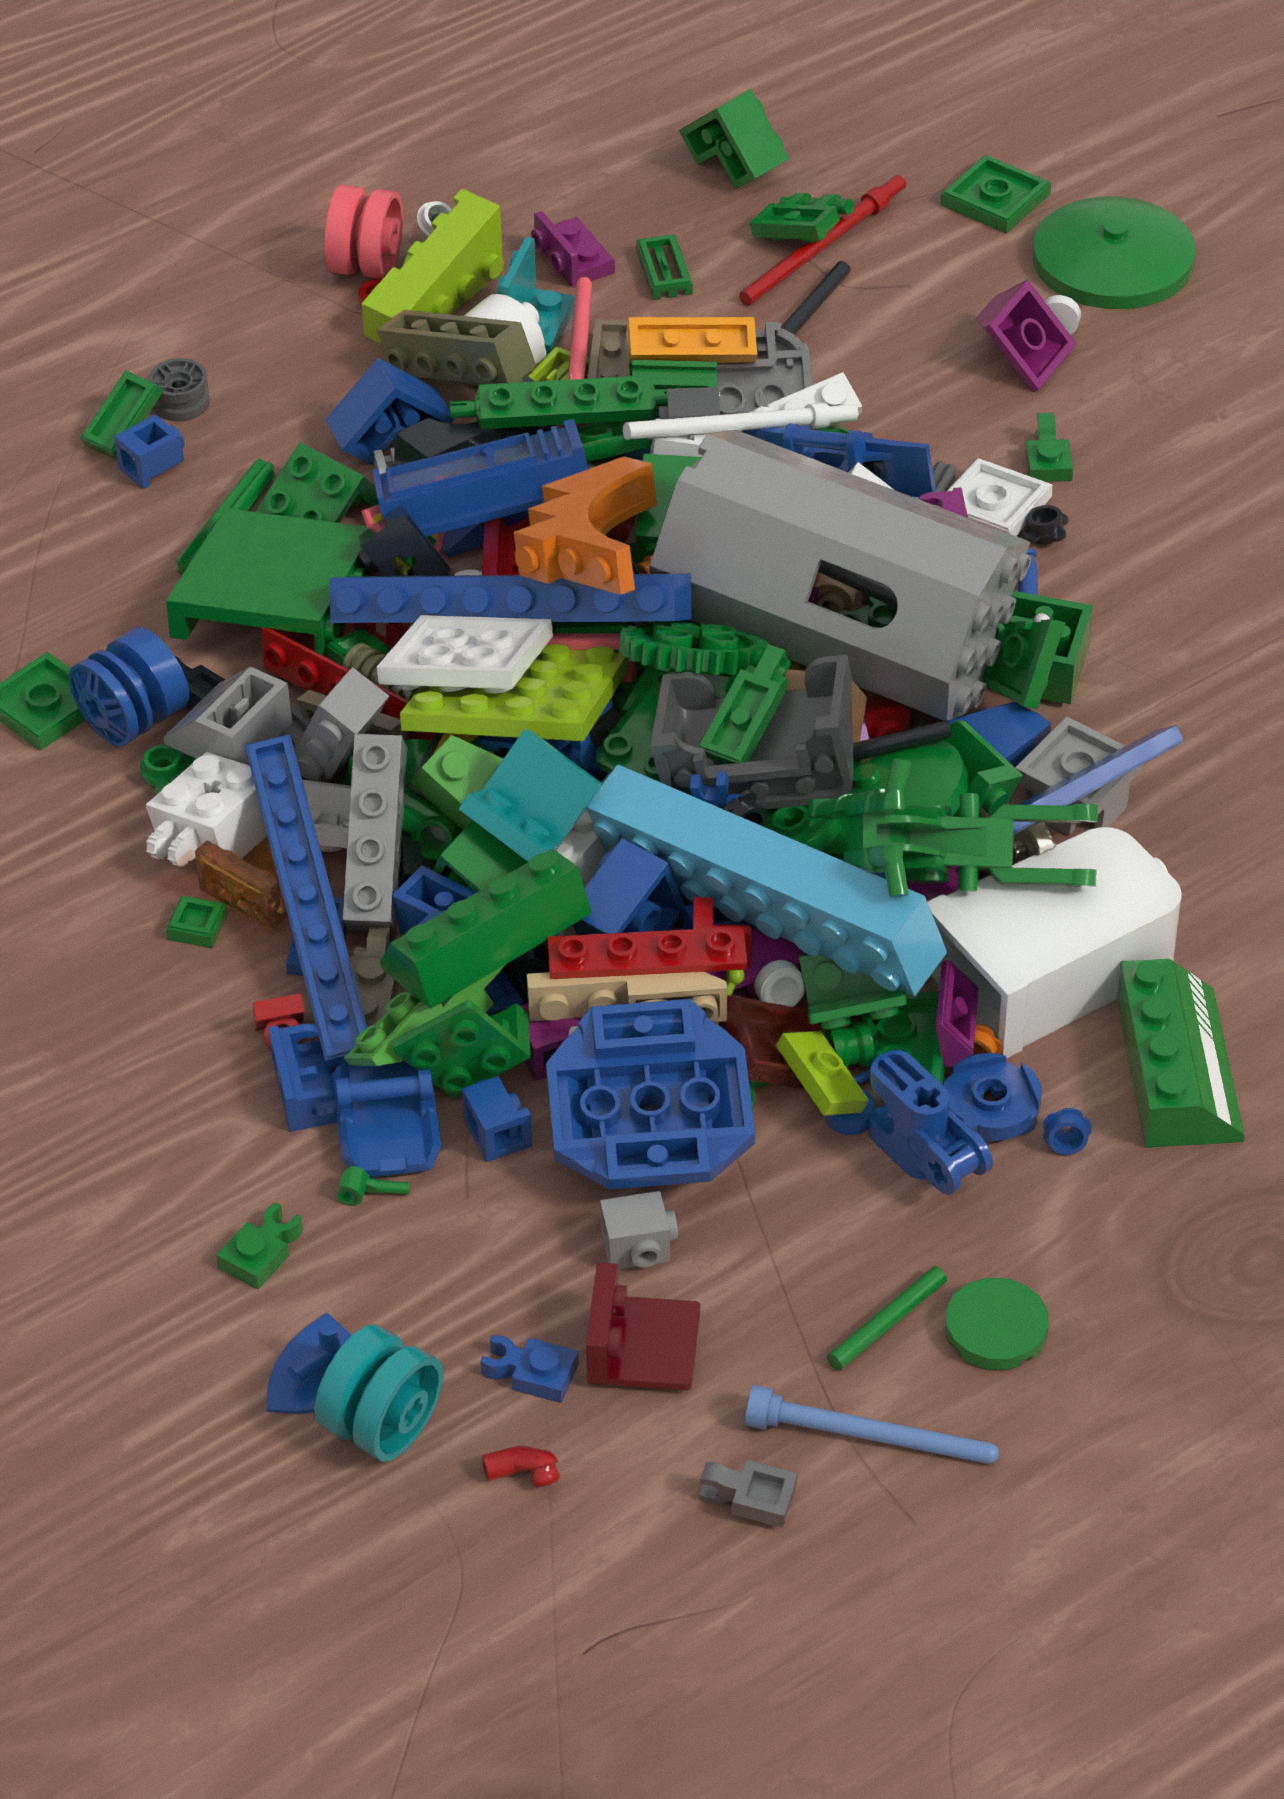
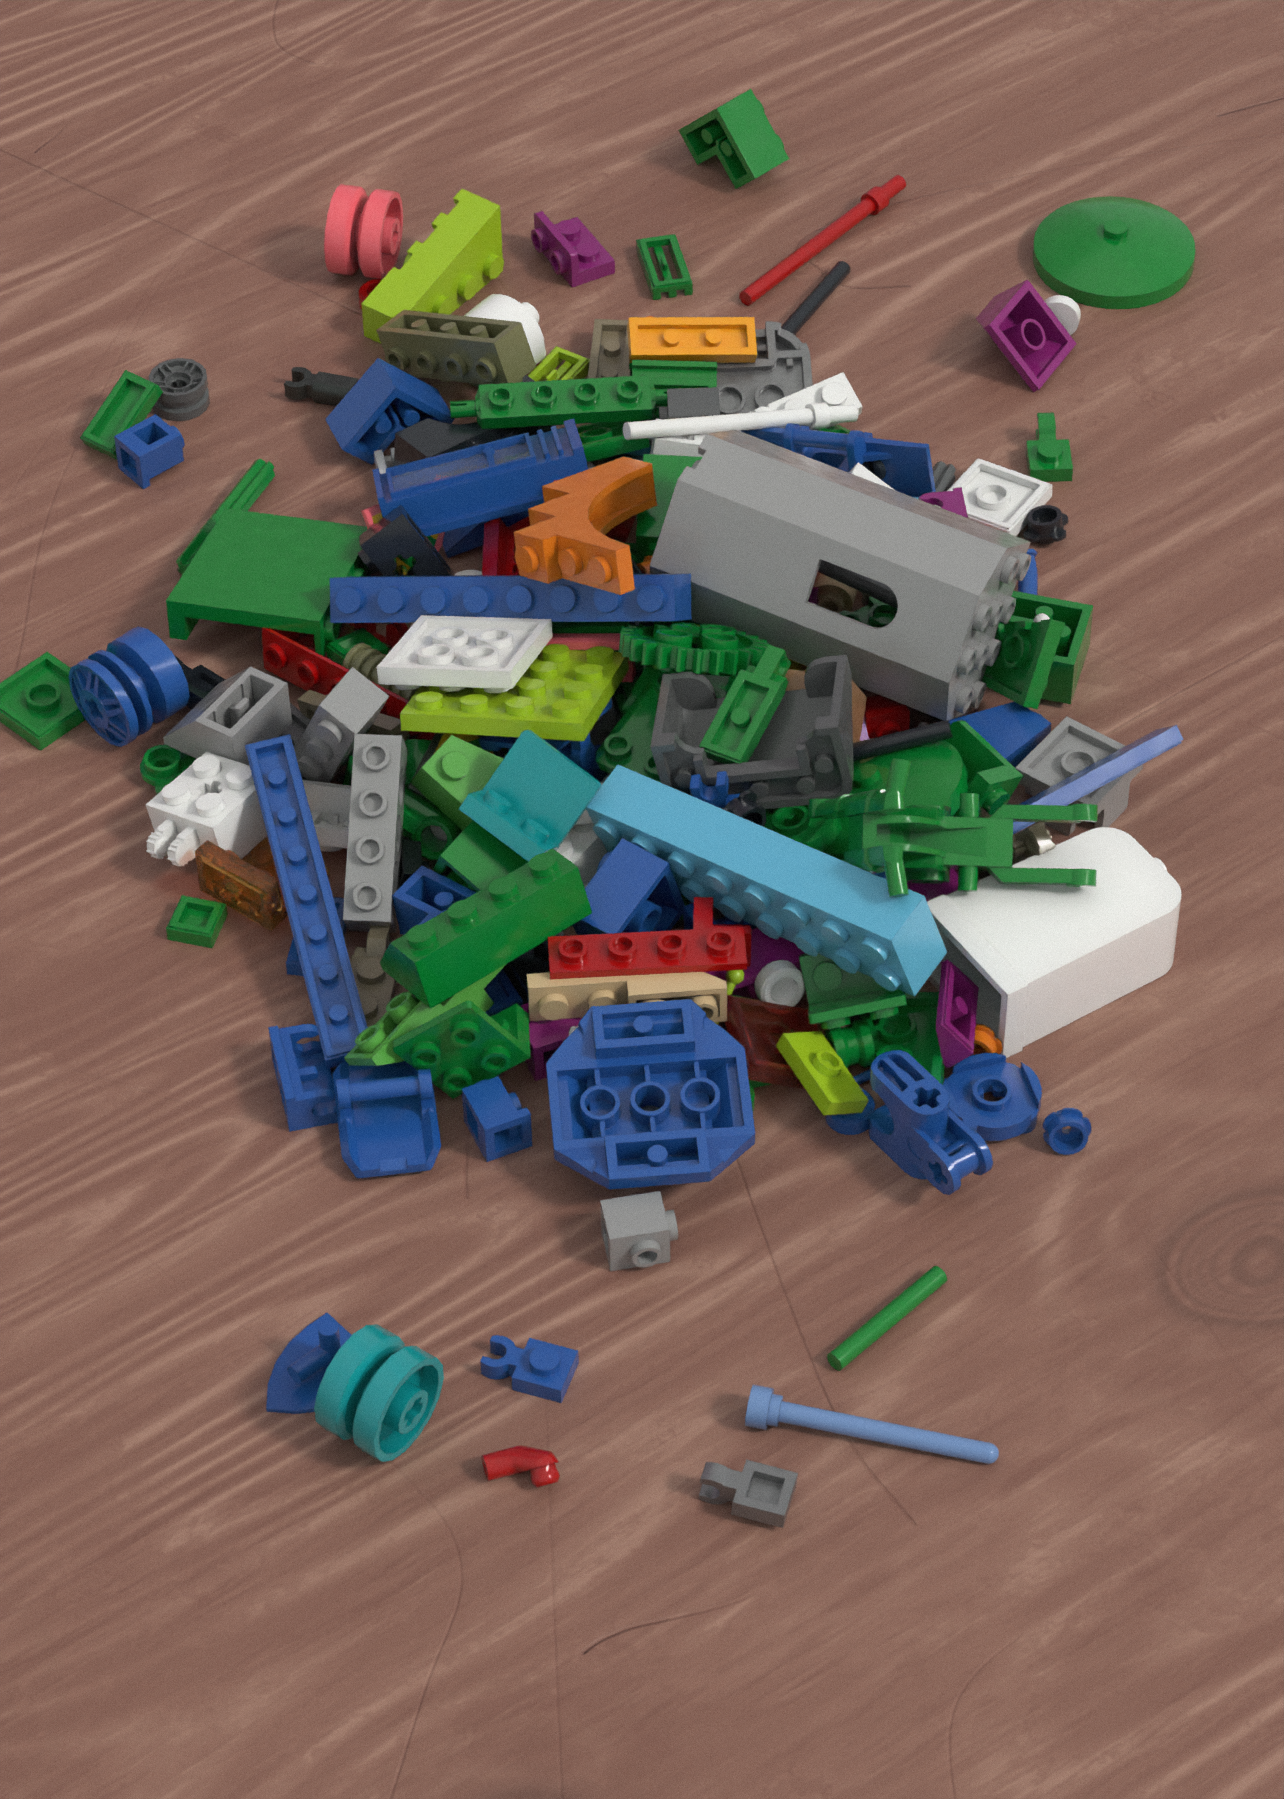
(258, 1252): green plate -> none
(279, 1012): red tile -> none
(316, 488): green bracket -> none
(321, 387): none -> pearl dark grey bar
(357, 1181): green hand -> none
(426, 215): white cone -> none
(520, 284): teal bracket -> none
(580, 331): coral piece -> none
(639, 1337): dark red bracket -> none
(800, 217): green plate -> none
(995, 193): green tile -> none
(996, 1323): green tile -> none
(1177, 1056): green slope -> none

